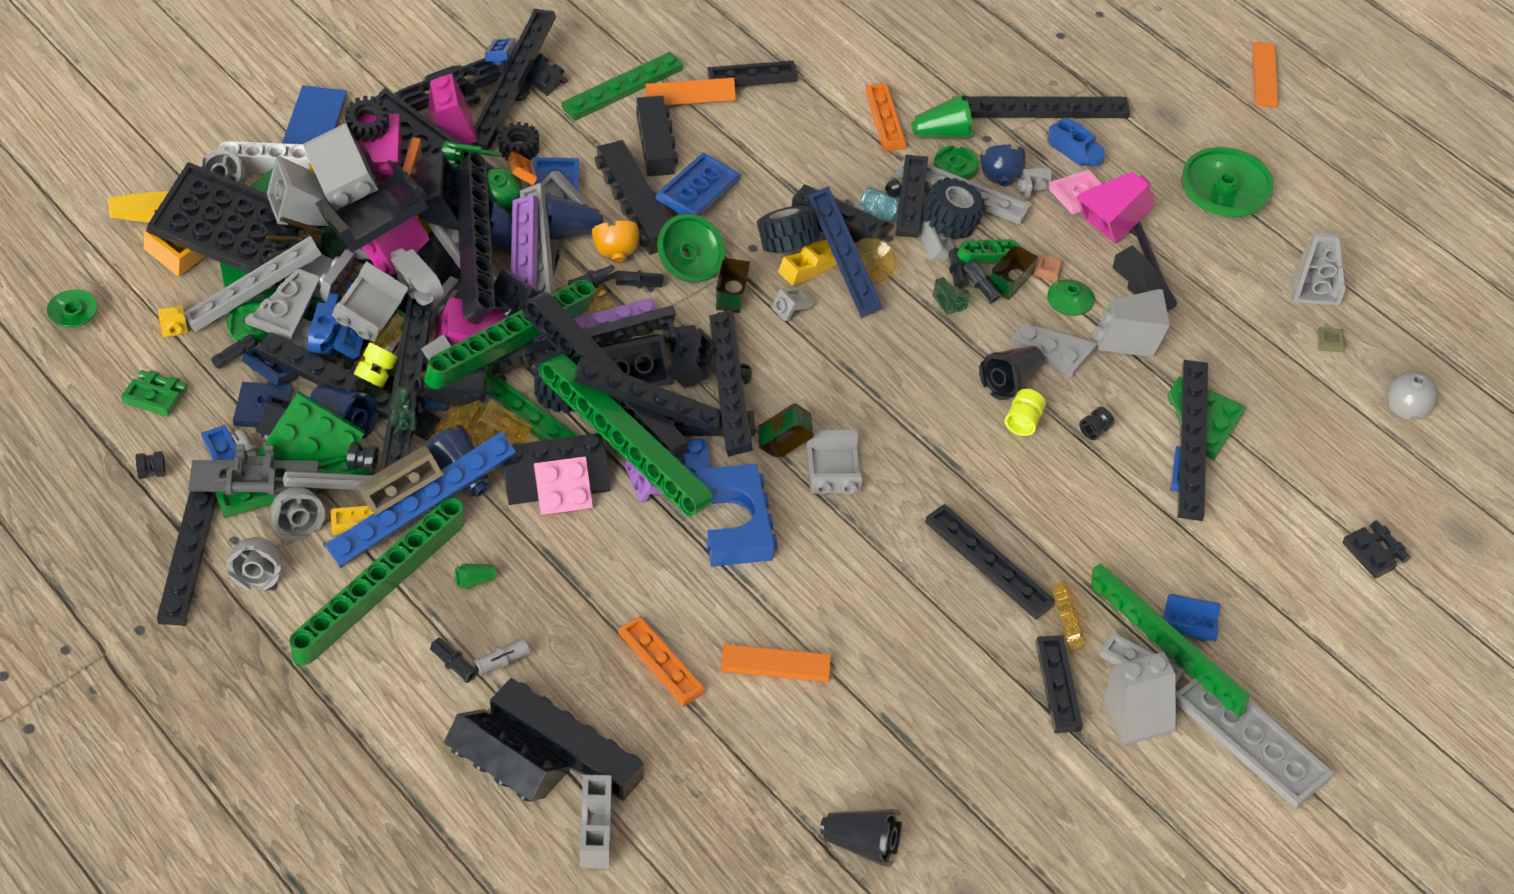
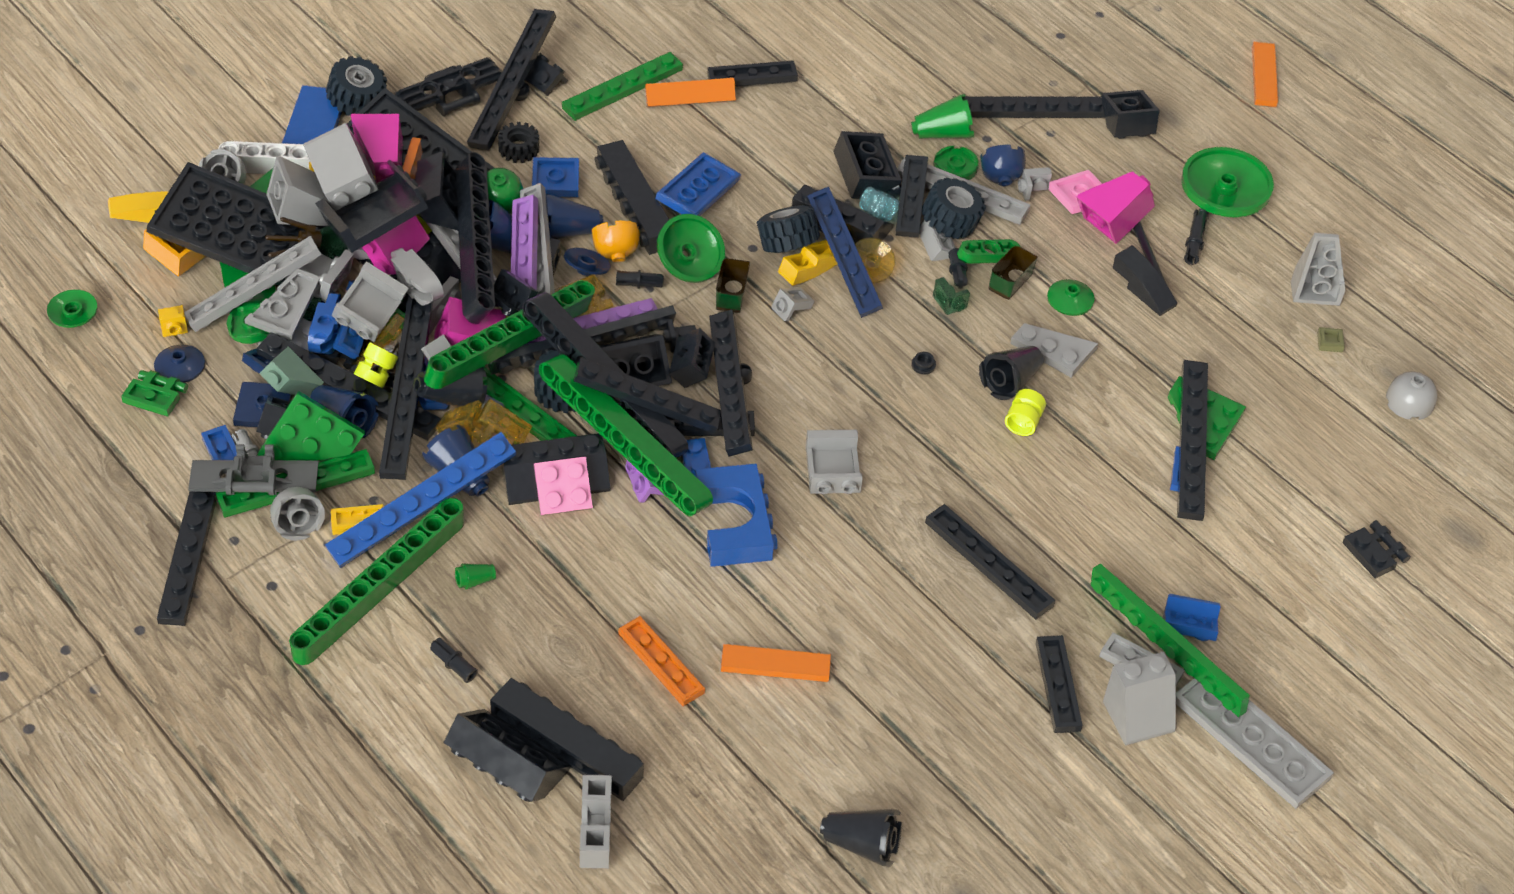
(144, 465): black wheel -> none
(180, 362): none -> dark blue dish
(234, 351): black axle -> none
(254, 563): light grey cylinder -> none
(290, 374): none -> sand green slope
(323, 480): light grey axle -> none
(354, 84): none -> black wheel
(362, 108): black tyre -> none
(363, 457): black wheel -> none
(399, 480): dark tan brick -> none
(400, 411): clear green bracket -> none
(450, 109): dark pink slope -> none
(455, 152): green plant -> none
(500, 50): blue plate -> none
(516, 649): light grey pin -> none
(522, 168): orange tile -> none
(559, 186): light grey slope -> none
(587, 261): none -> dark blue dish
(597, 277): black pin -> none
(655, 136): black brick -> none
(785, 431): dark brown piece -> none
(865, 162): none -> black slope
(885, 117): orange tile -> none
(923, 363): none -> black plate
(982, 281): black axle -> none
(1048, 268): nougat tile -> none
(1068, 616): clear yellow beam -> none
(1075, 142): blue piece -> none
(1094, 424): black wheel -> none
(1130, 113): none -> black slope
(1133, 324): light grey slope -> none
(1195, 240): none -> black pin

